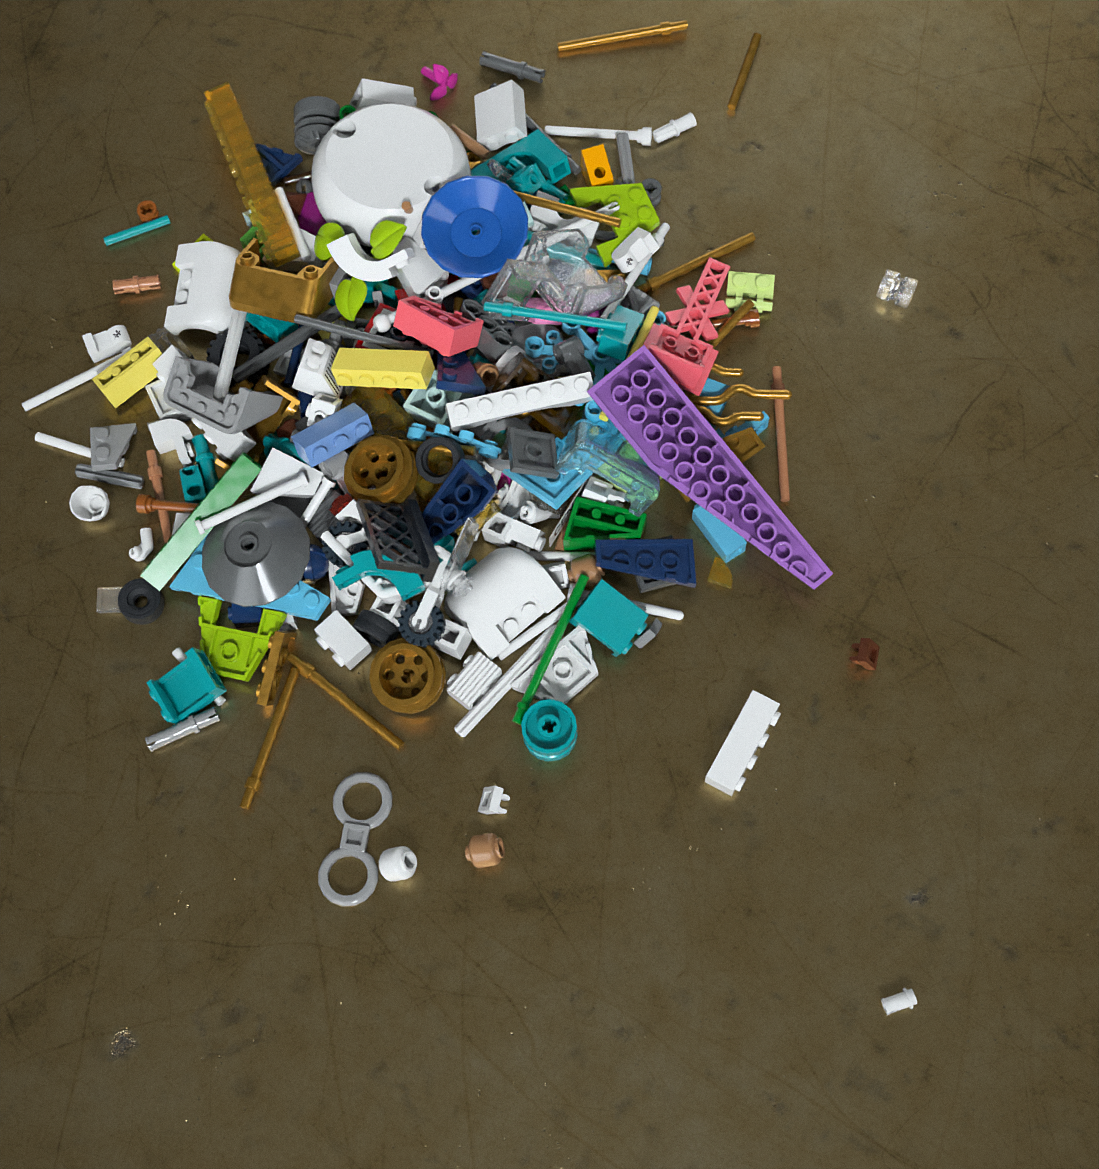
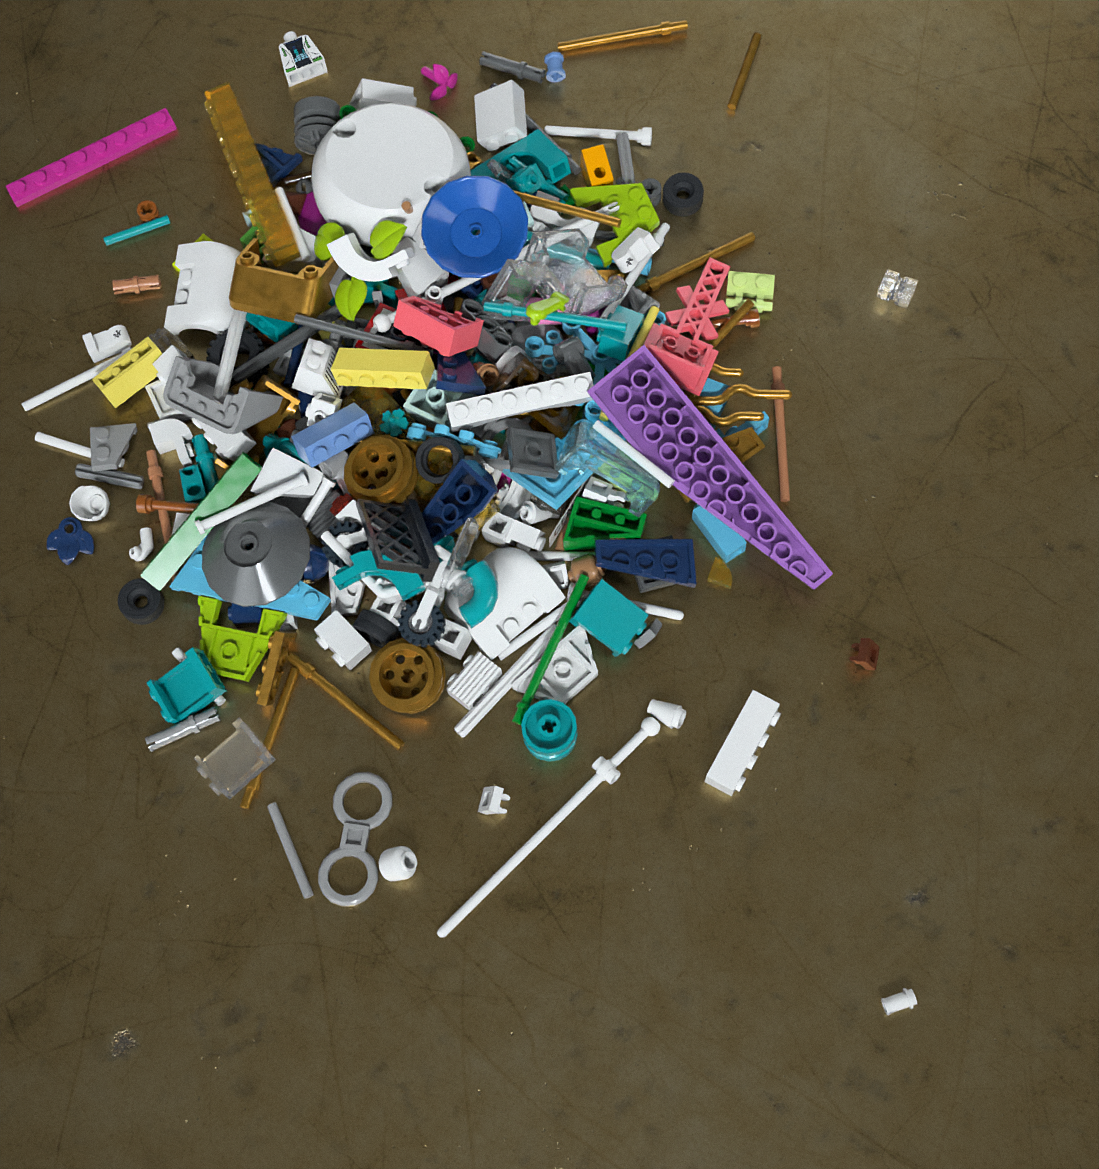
(70, 544): none -> dark blue plate
(91, 157): none -> dark pink plate
(108, 600): clear tile -> none
(235, 761): none -> clear panel
(290, 850): none -> light grey bar
(300, 59): none -> white torso
(394, 422): none -> teal plant
(470, 143): medium nougat piece -> none
(484, 594): none -> teal cylinder
(485, 850): medium nougat head -> none
(540, 309): none -> lime piece
(554, 65): none -> medium blue bush
(605, 771): none -> white bar
(633, 454): none -> white bar
(667, 713): none -> white cone
(674, 127): white axle -> none
(683, 182): none -> black tyre

